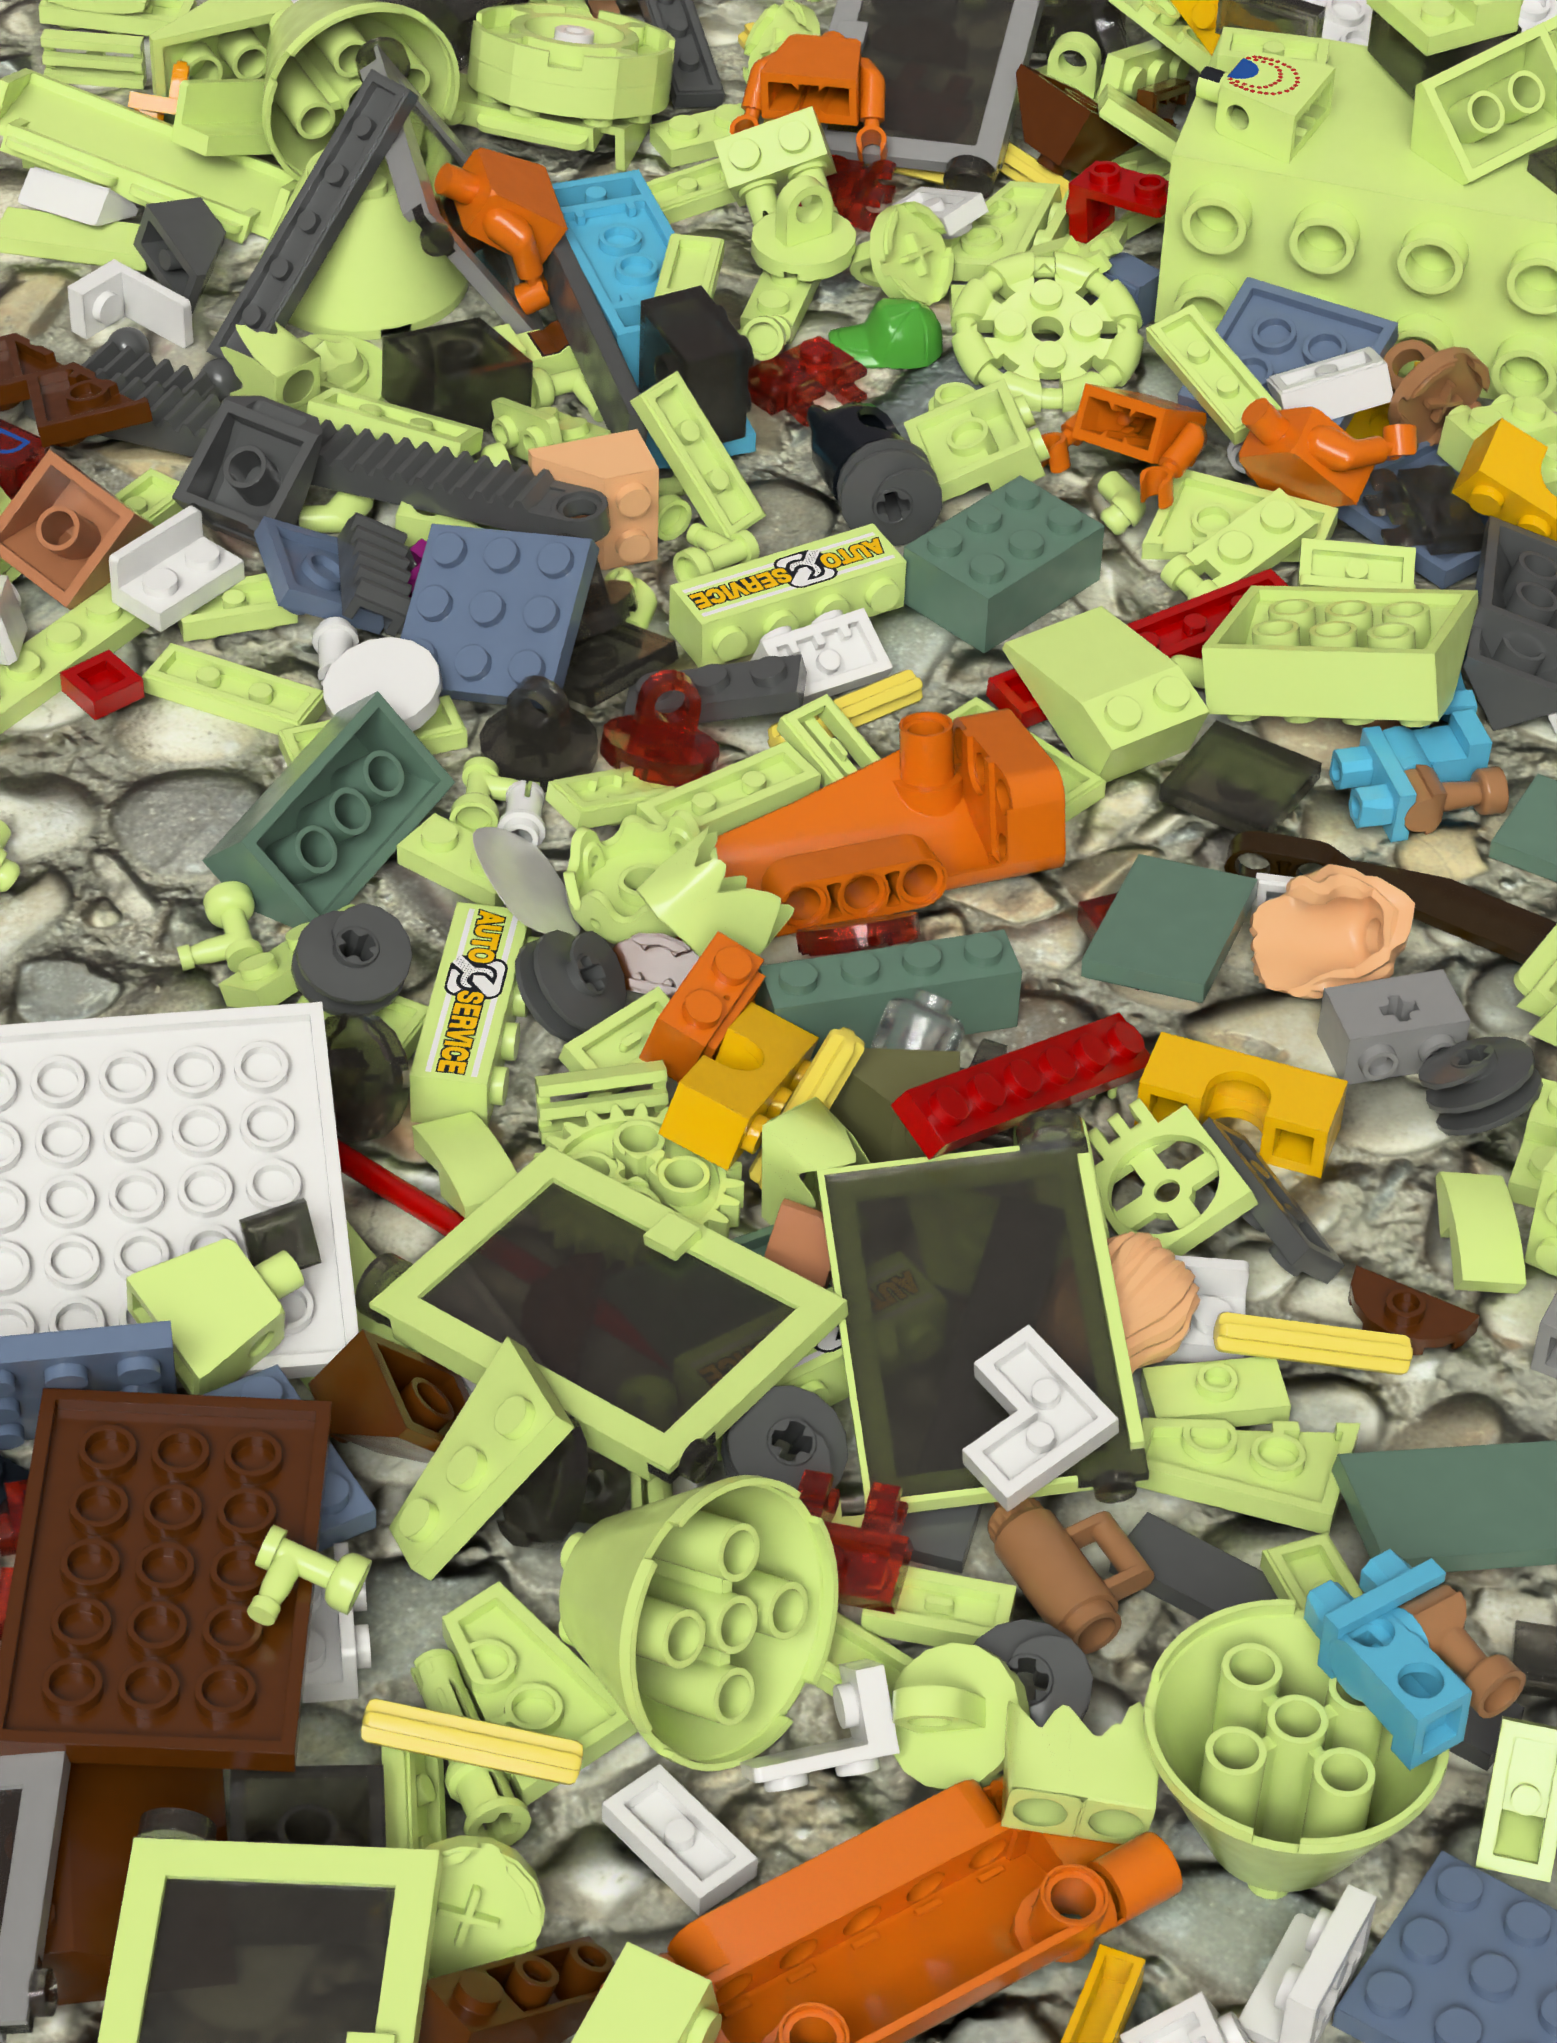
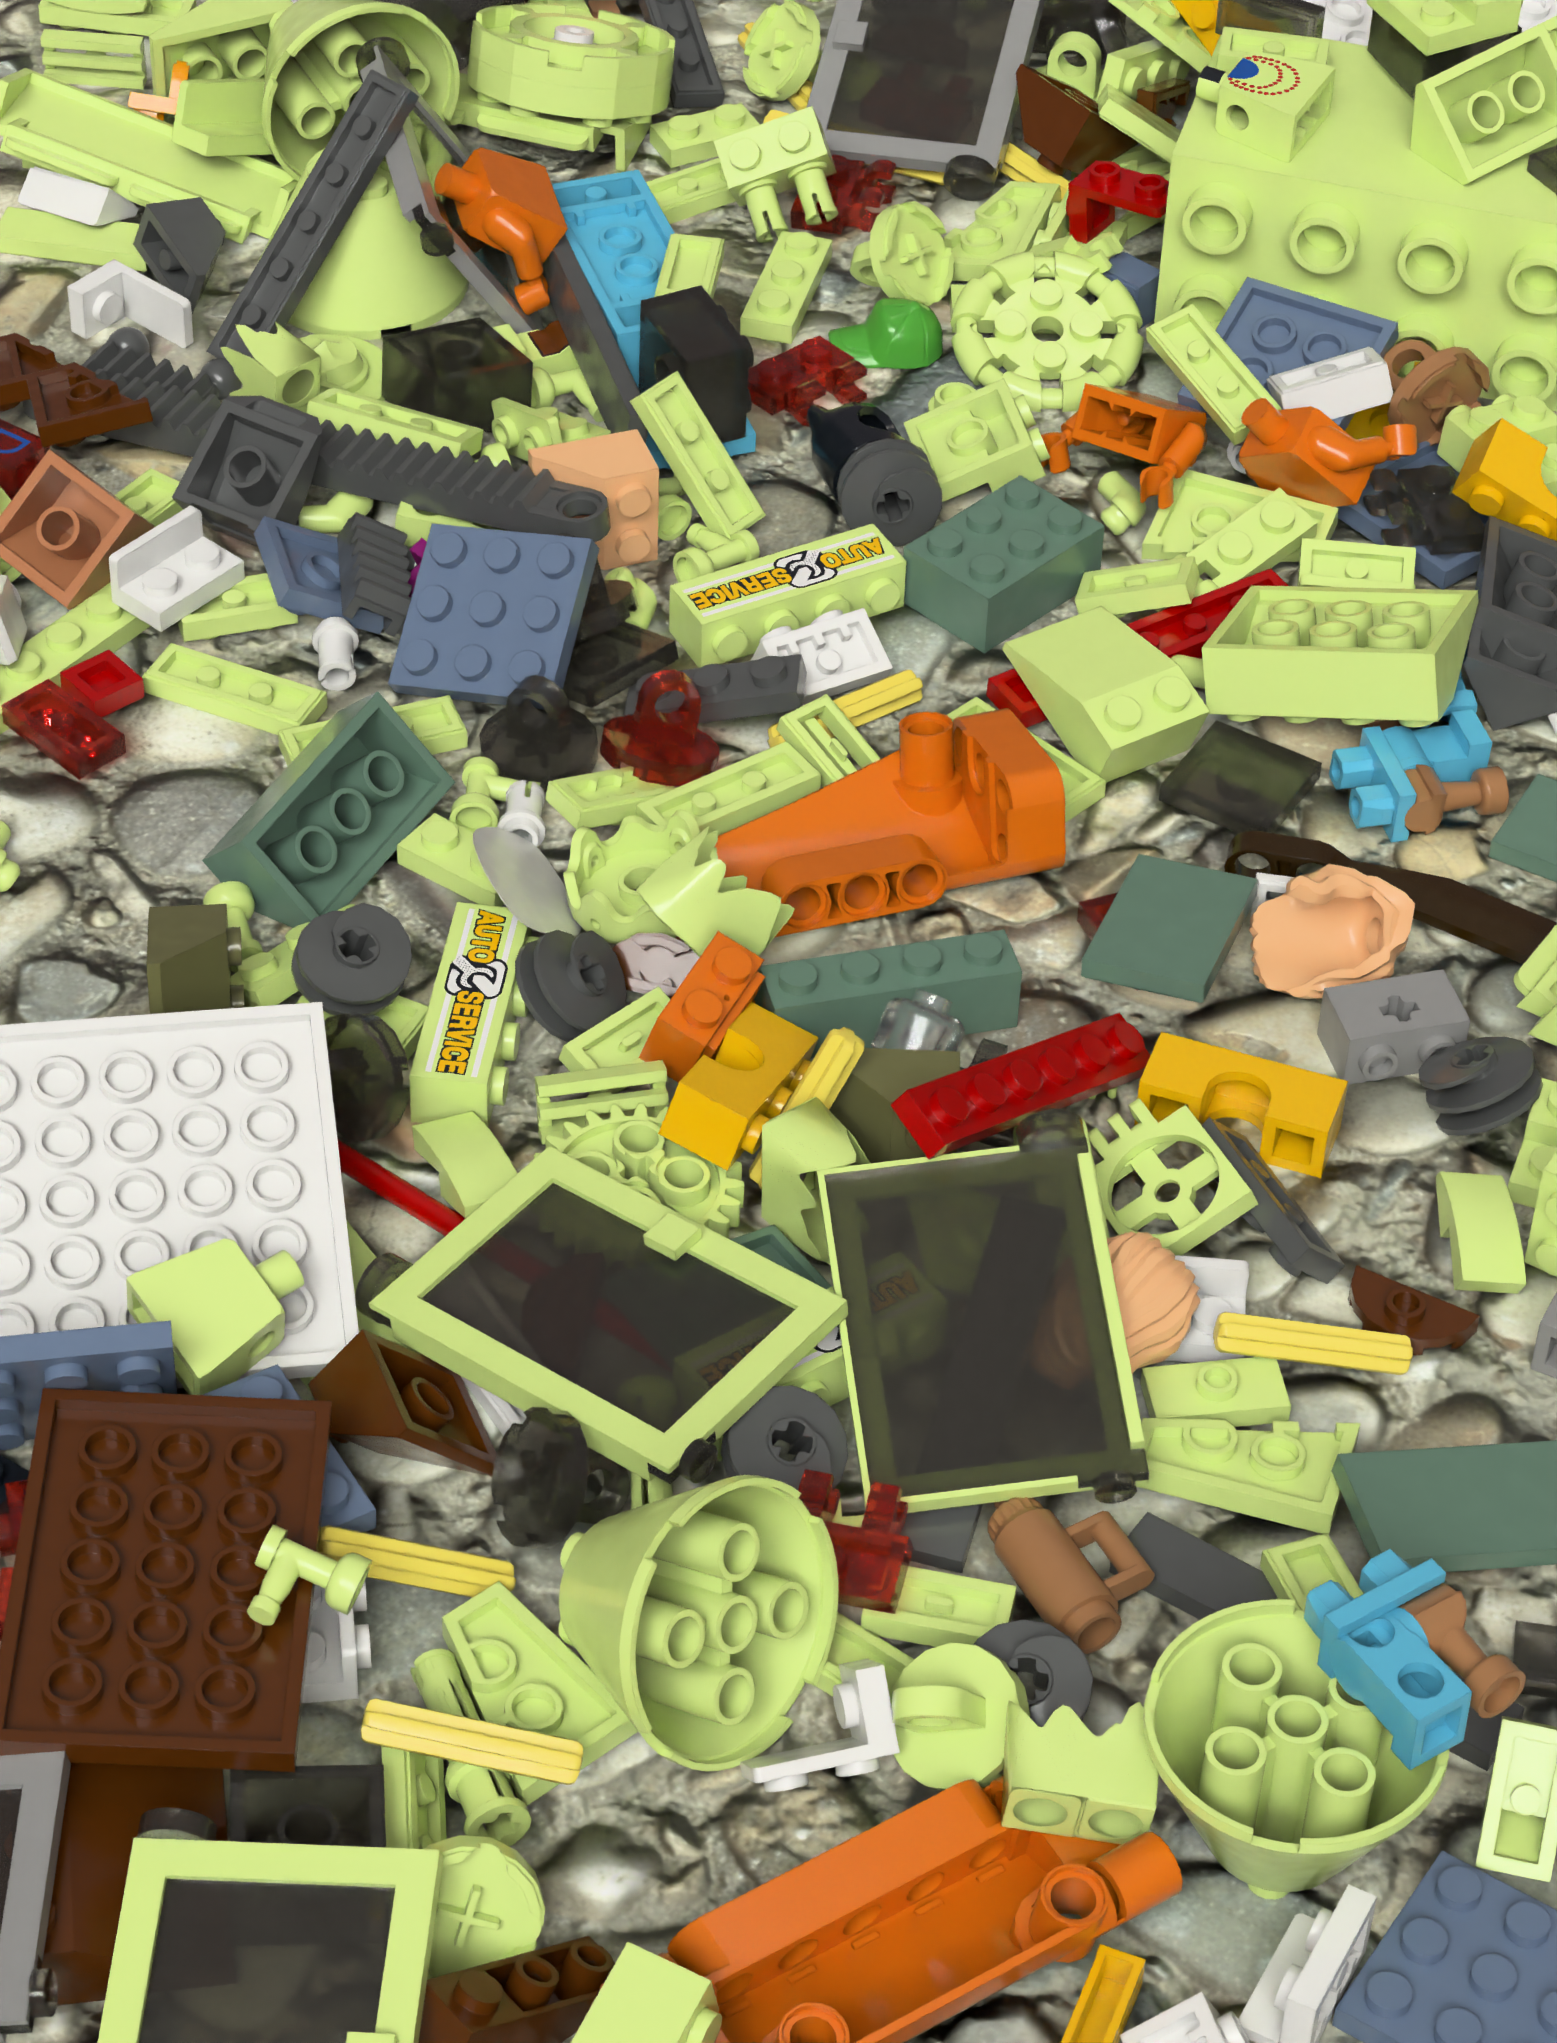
(63, 729): none -> clear red plate
(192, 959): none -> olive slope
(280, 1229): clear smoke slope -> none
(393, 667): white tile -> none
(418, 1563): none -> light yellow axle
(483, 1459): yellowish green wing -> none
(679, 1839): white plate -> none
(767, 335): yellowish green piece -> none
(800, 1242): nougat slope -> none
(803, 239): yellowish green tile -> none
(820, 74): orange torso -> none
(857, 934): clear red tile -> none
(953, 207): white plate -> none
(1050, 1422): white plate -> none
(1139, 587): none -> yellowish green plate

